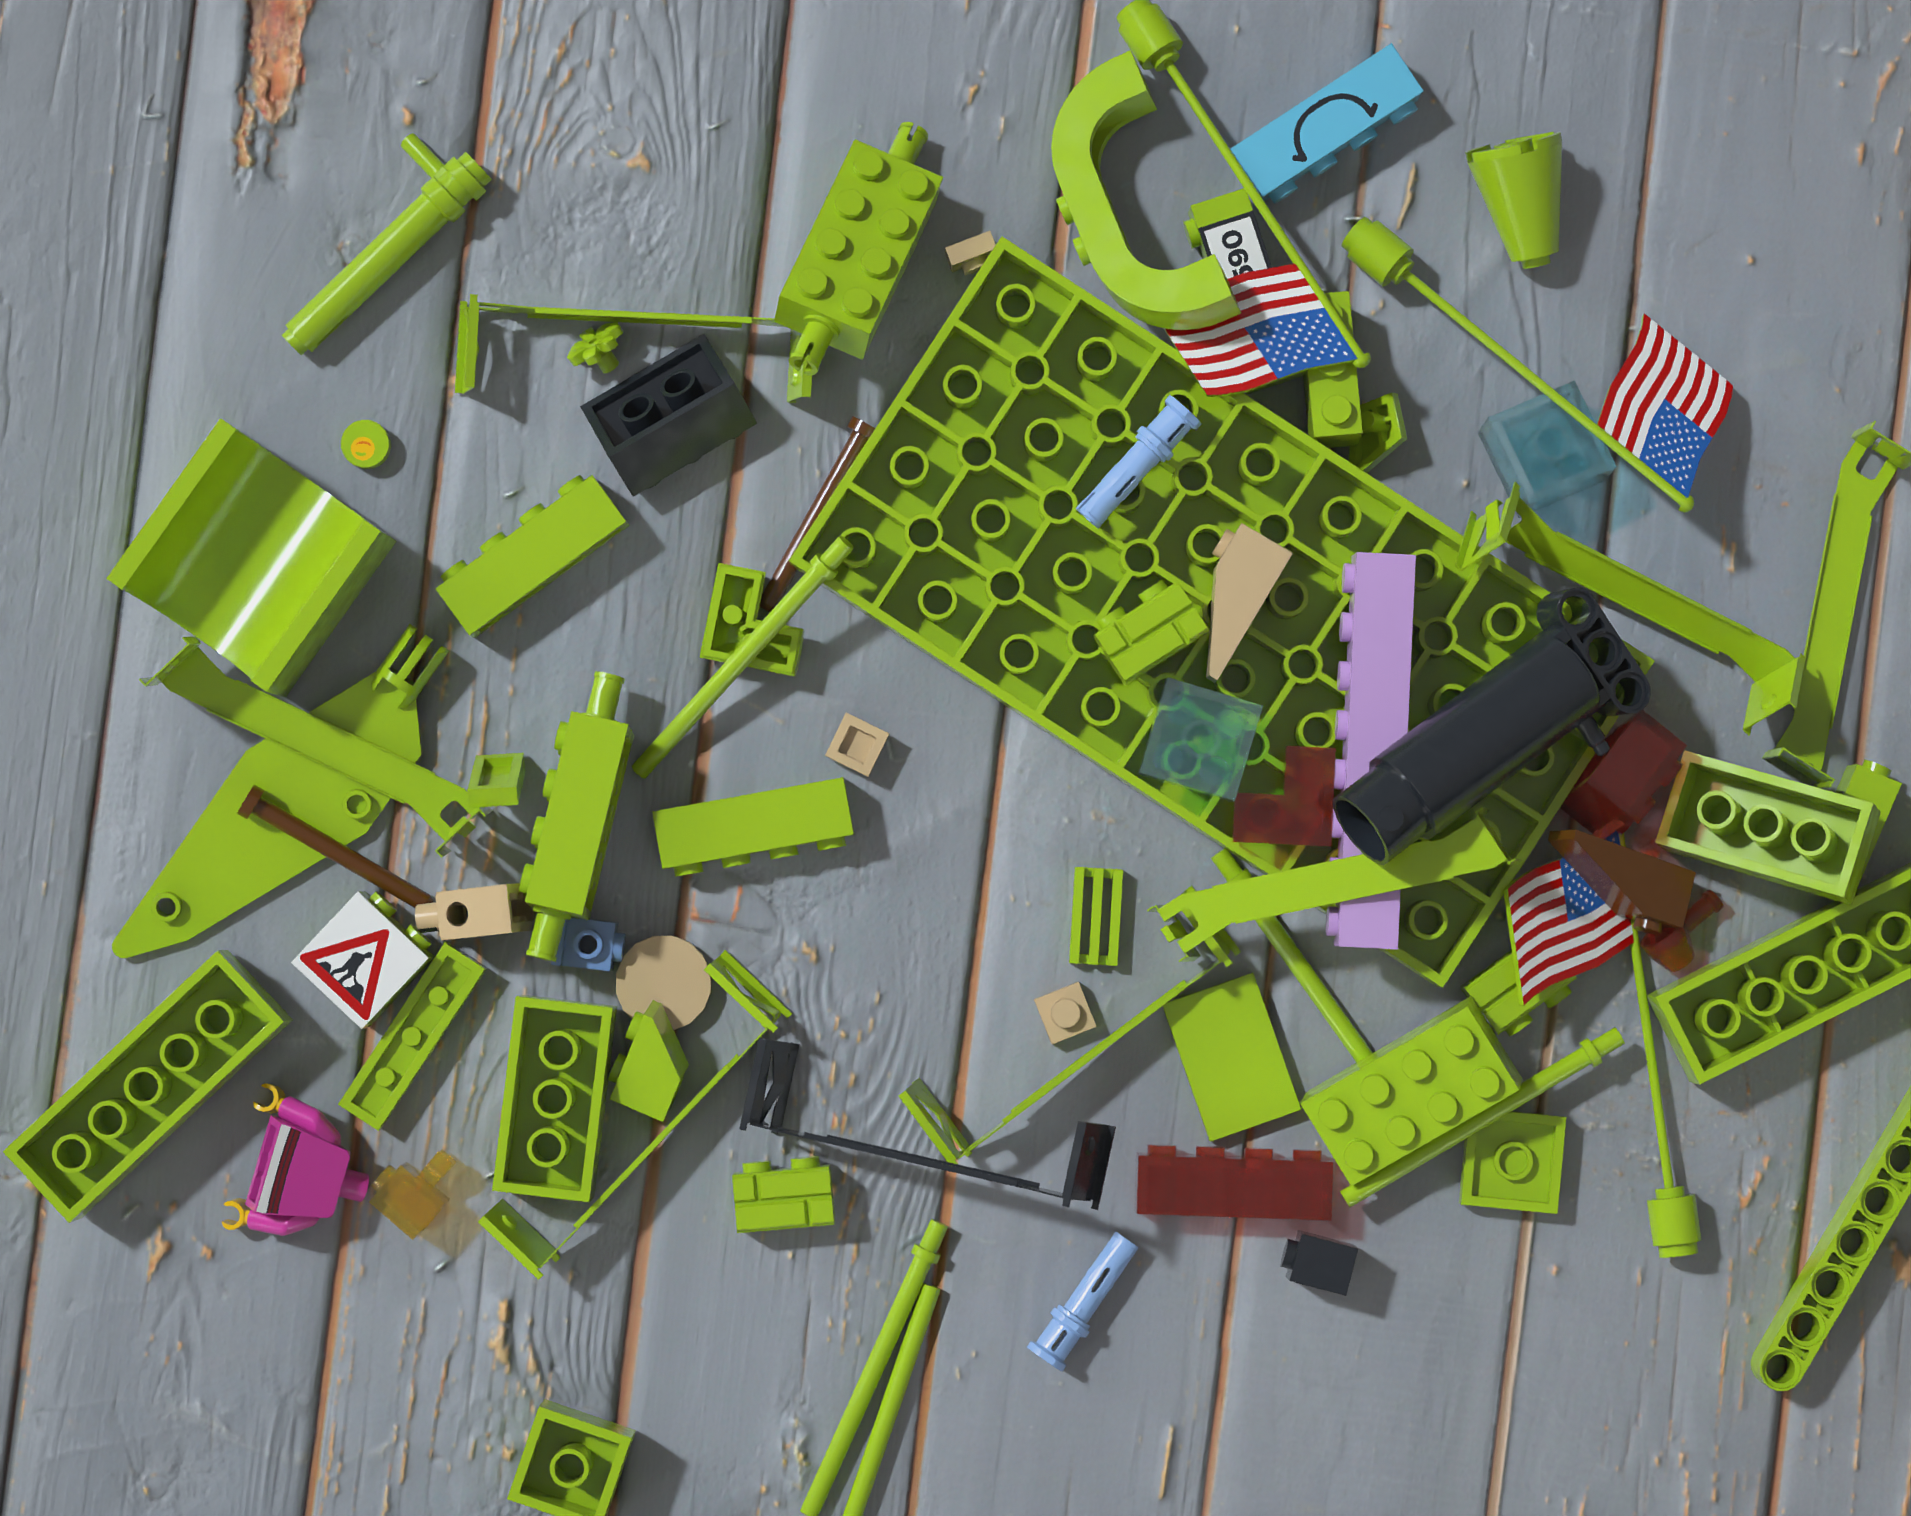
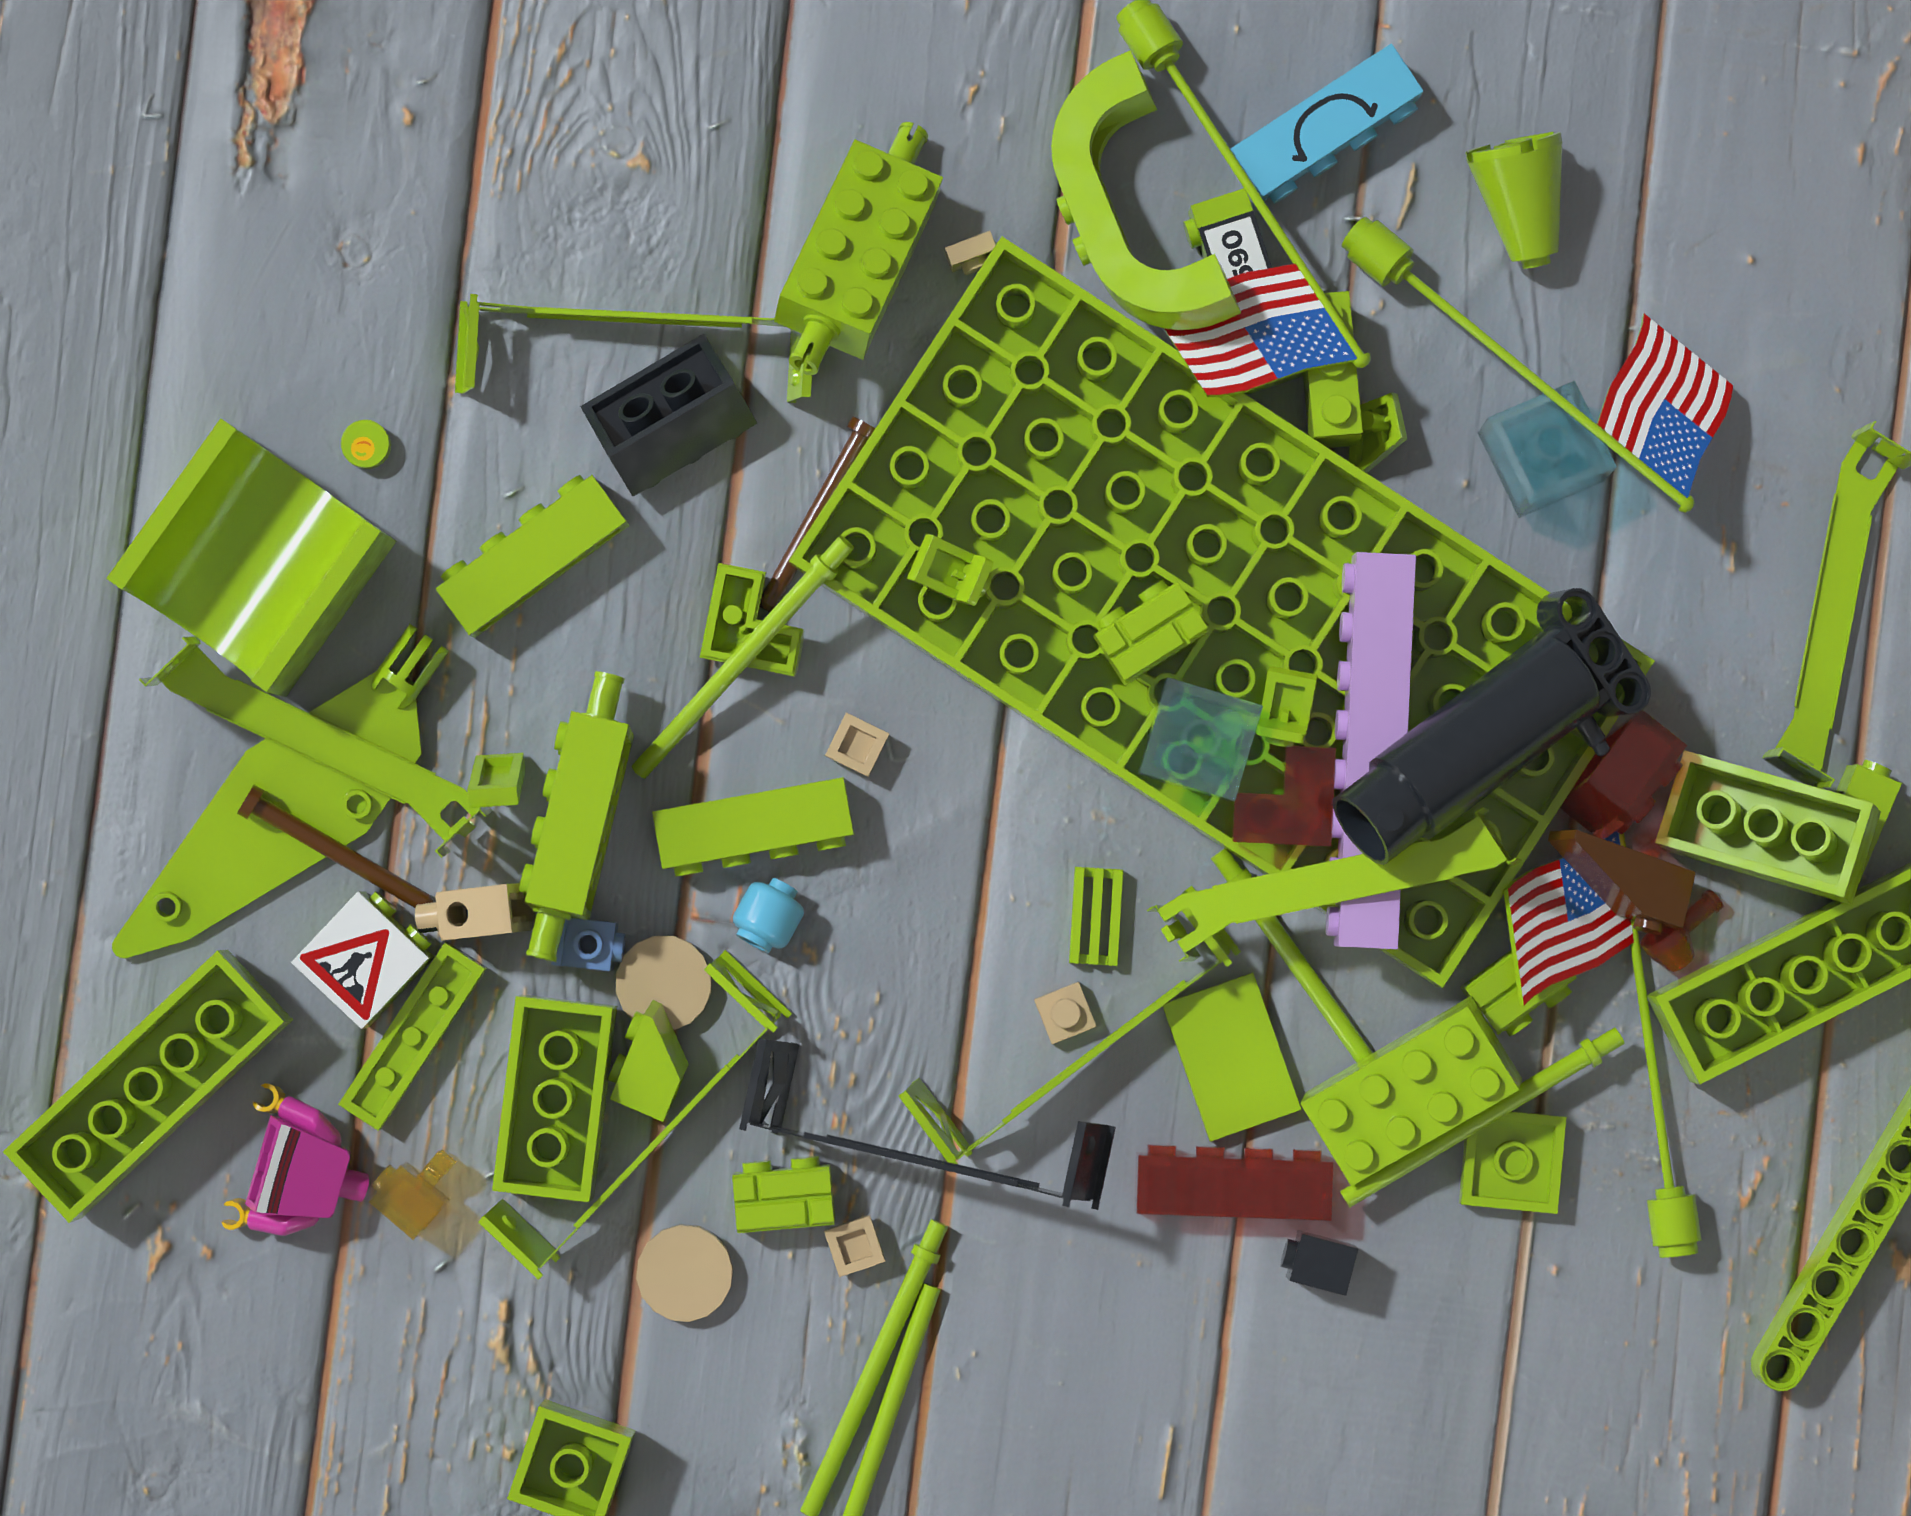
(441, 201): lime cylinder -> none
(597, 347): lime plant -> none
(684, 1273): none -> tan tile
(768, 915): none -> medium azure head
(854, 1245): none -> tan plate
(951, 570): none -> lime bracket
(1083, 1303): light blue pin -> none
(1153, 445): light blue pin -> none
(1241, 584): tan slope -> none
(1286, 706): none -> lime bracket
(1772, 667): lime piece -> none

